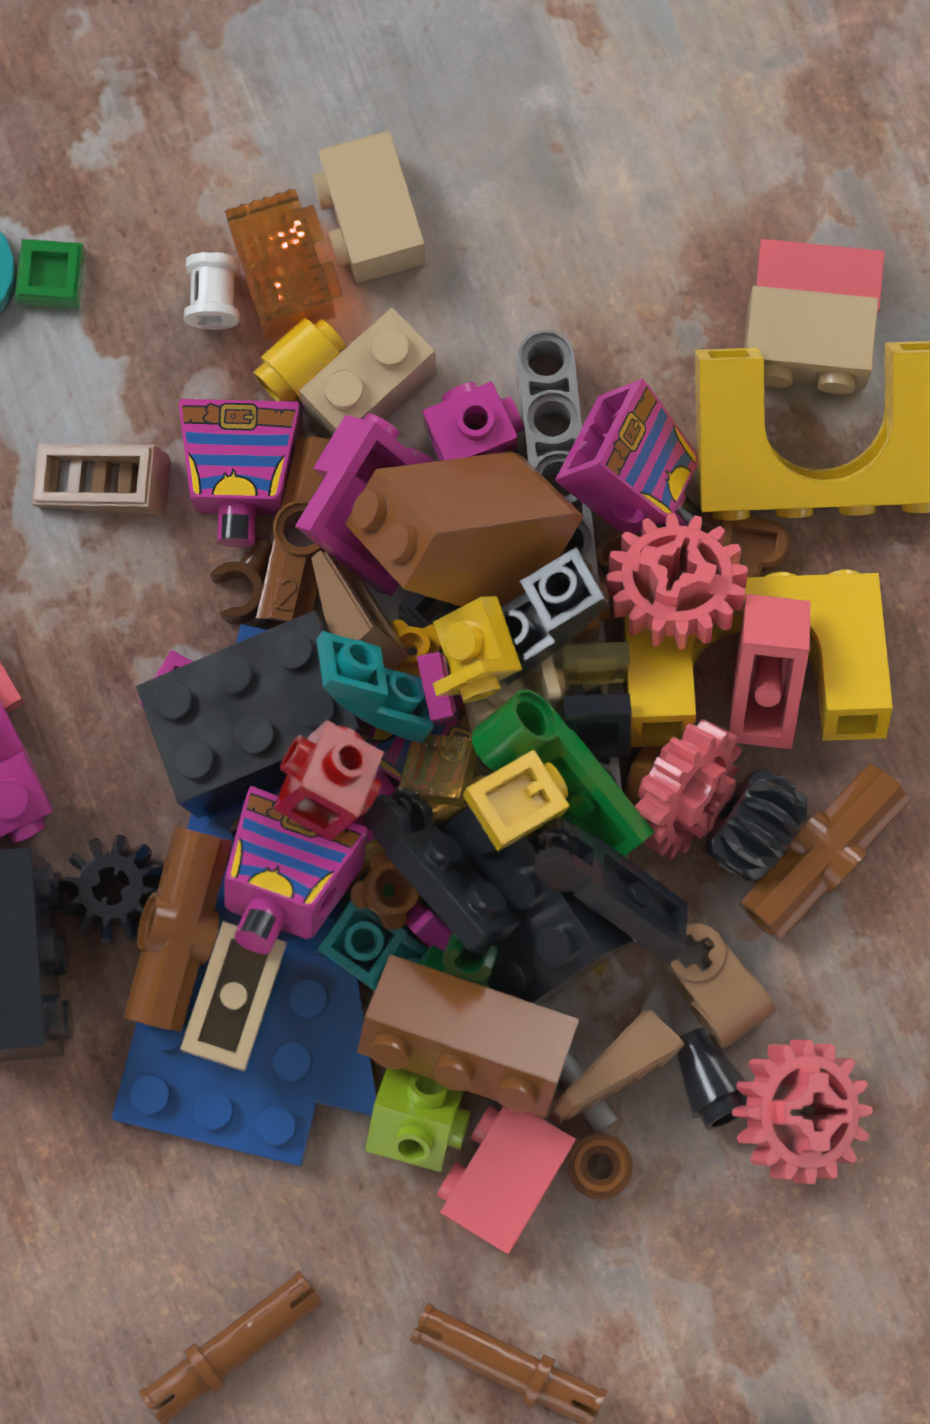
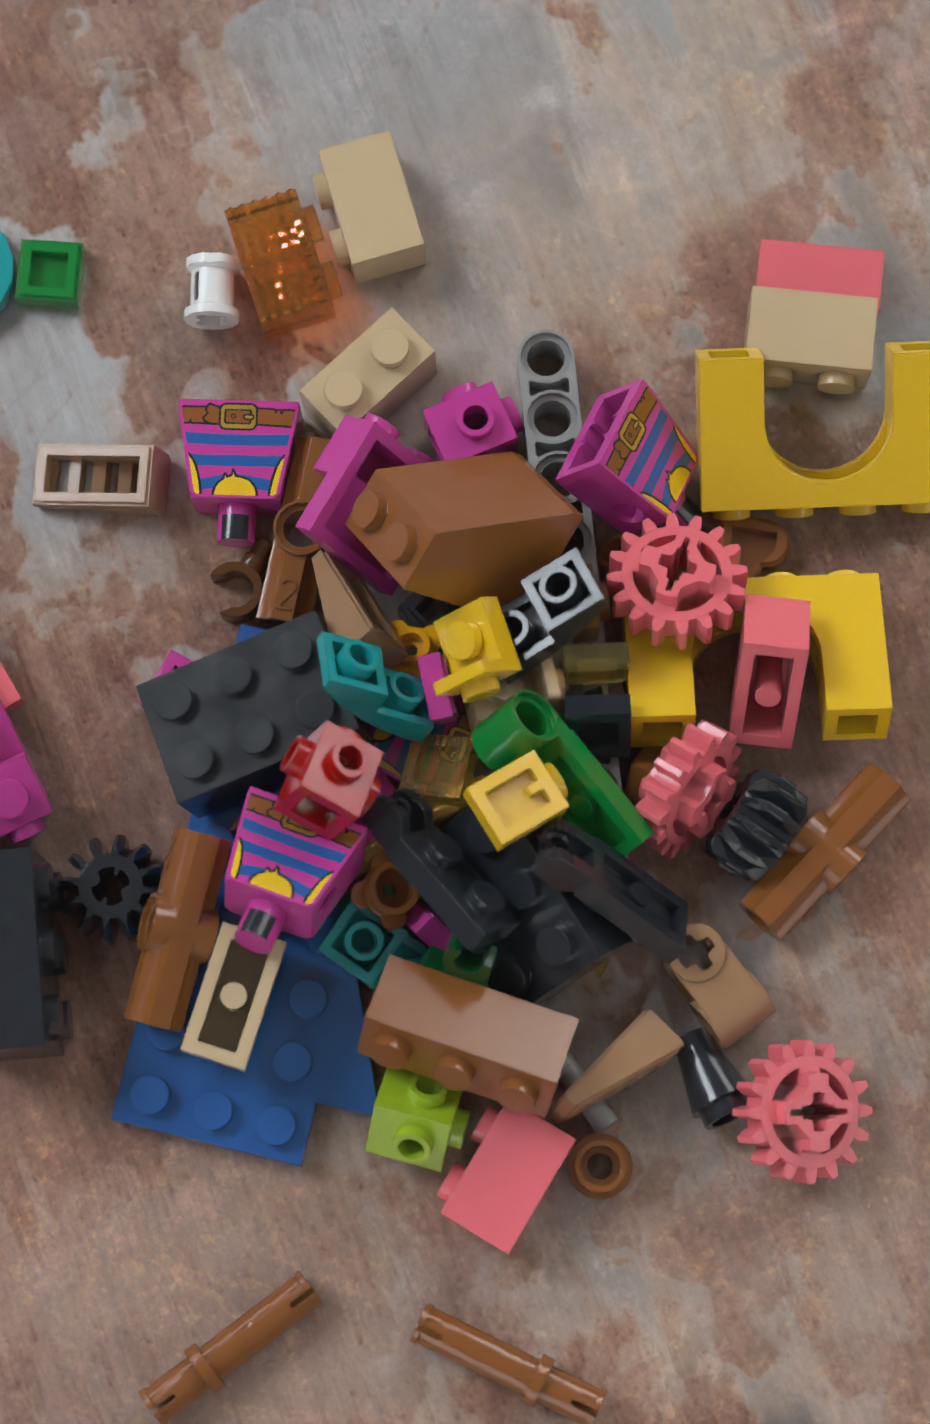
(298, 359): yellow brick -> none

